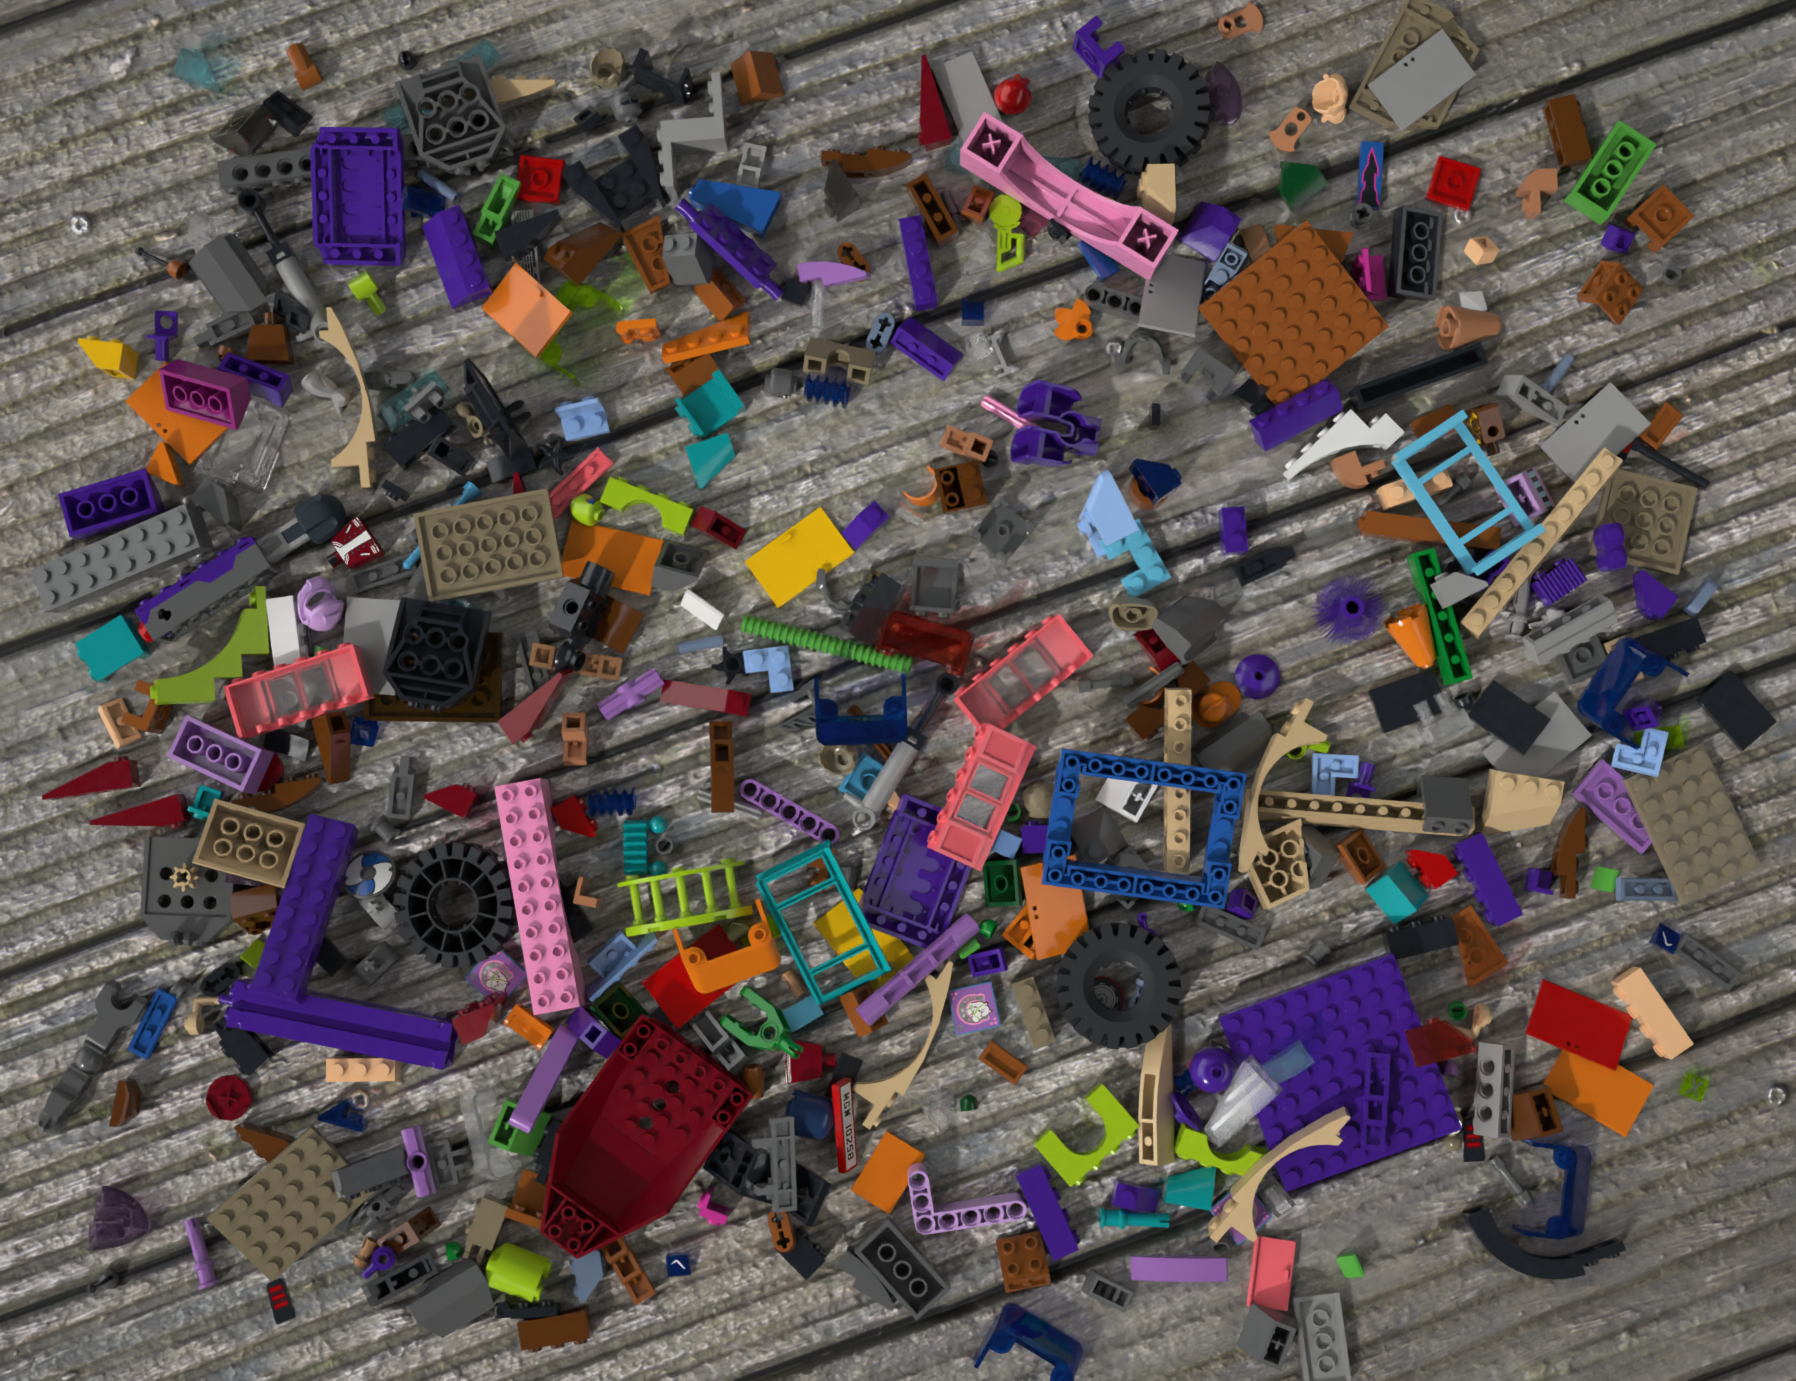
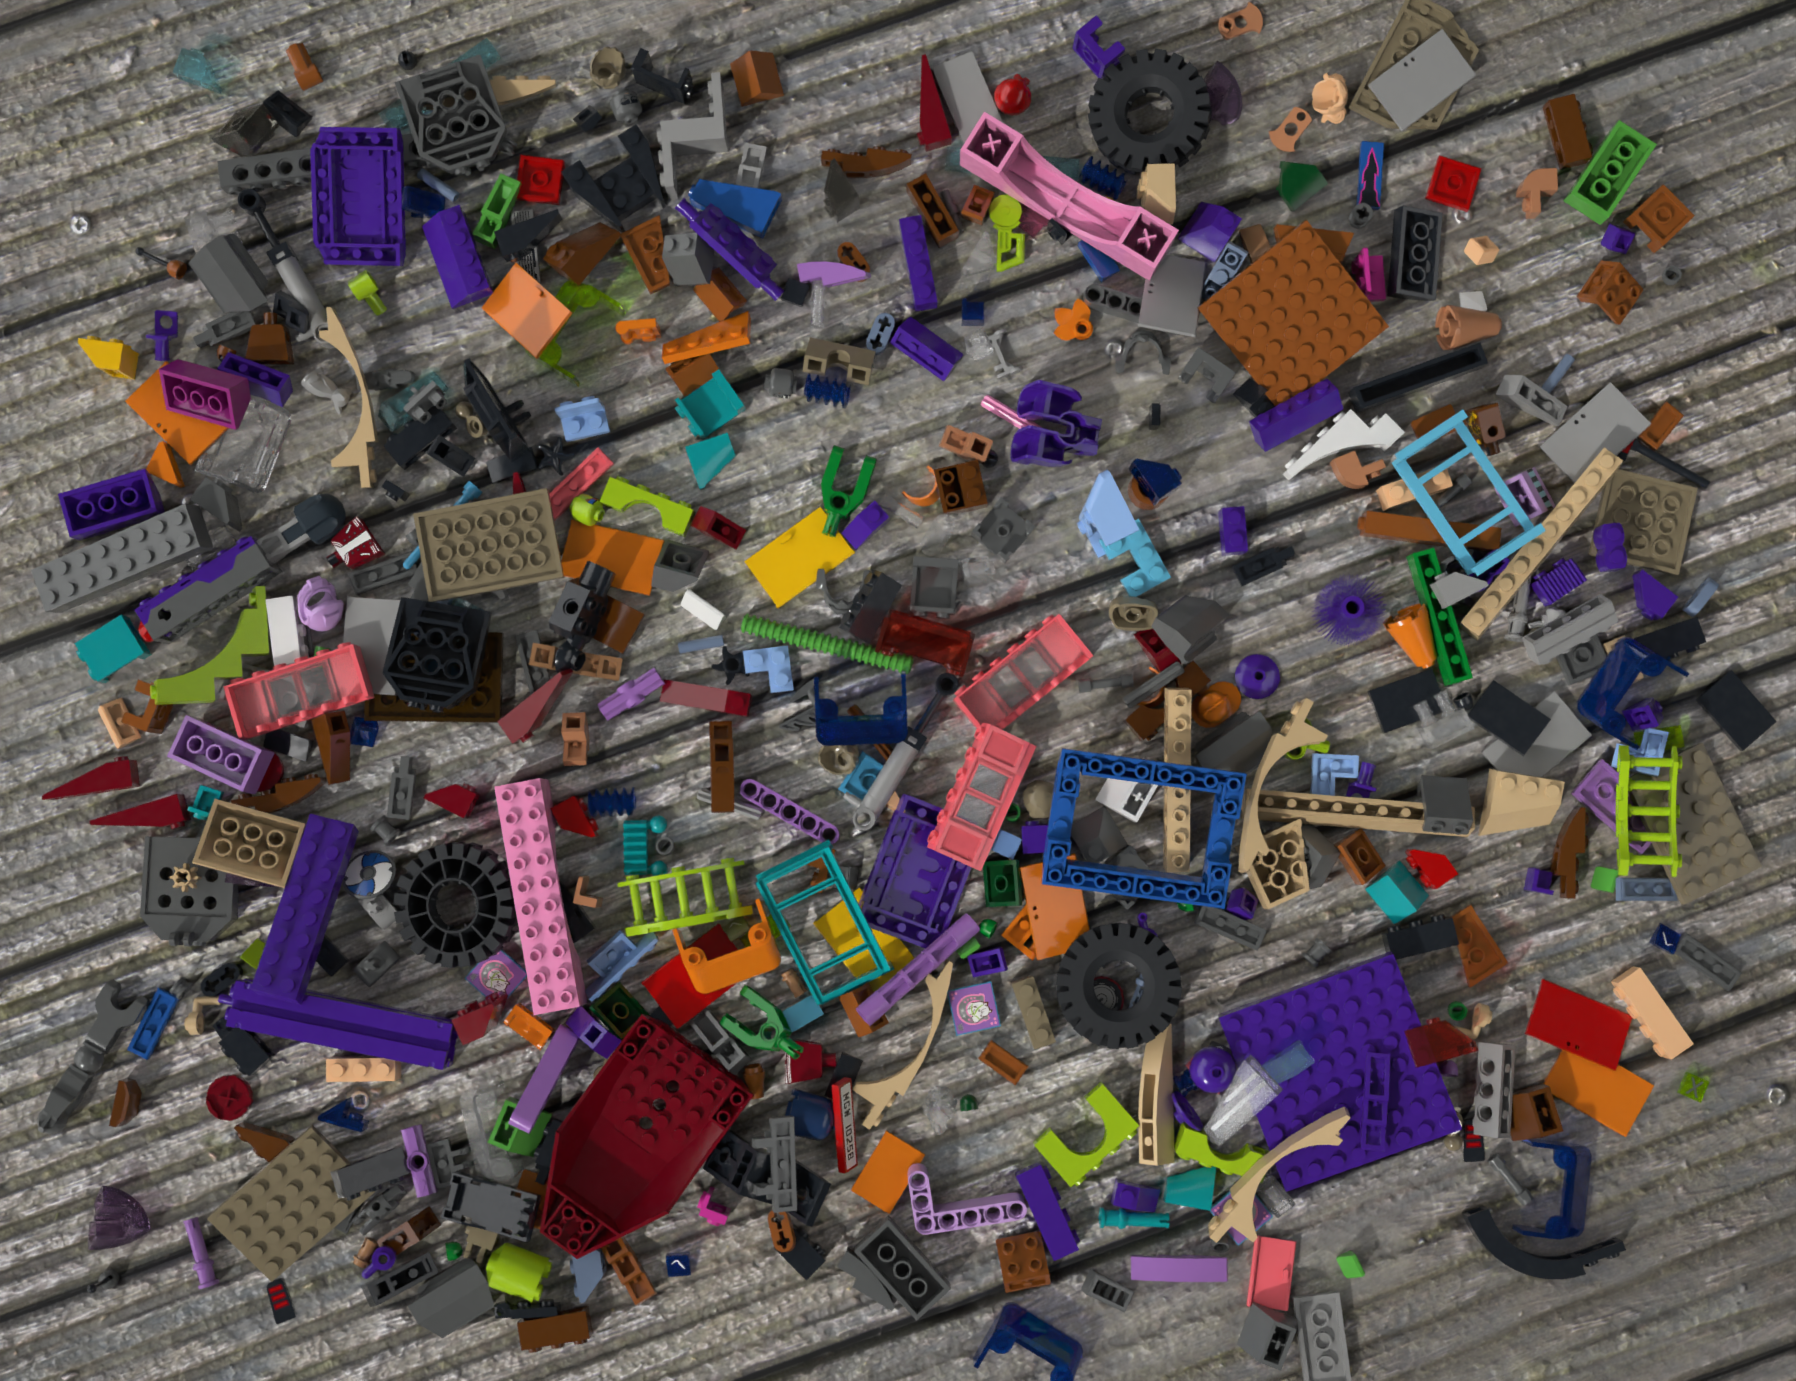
(255, 908): reddish brown slope -> none
(491, 1206): none -> black piece
(851, 502): none -> green piece
(1487, 879): dark purple brick -> none
(1626, 810): none -> lime fence

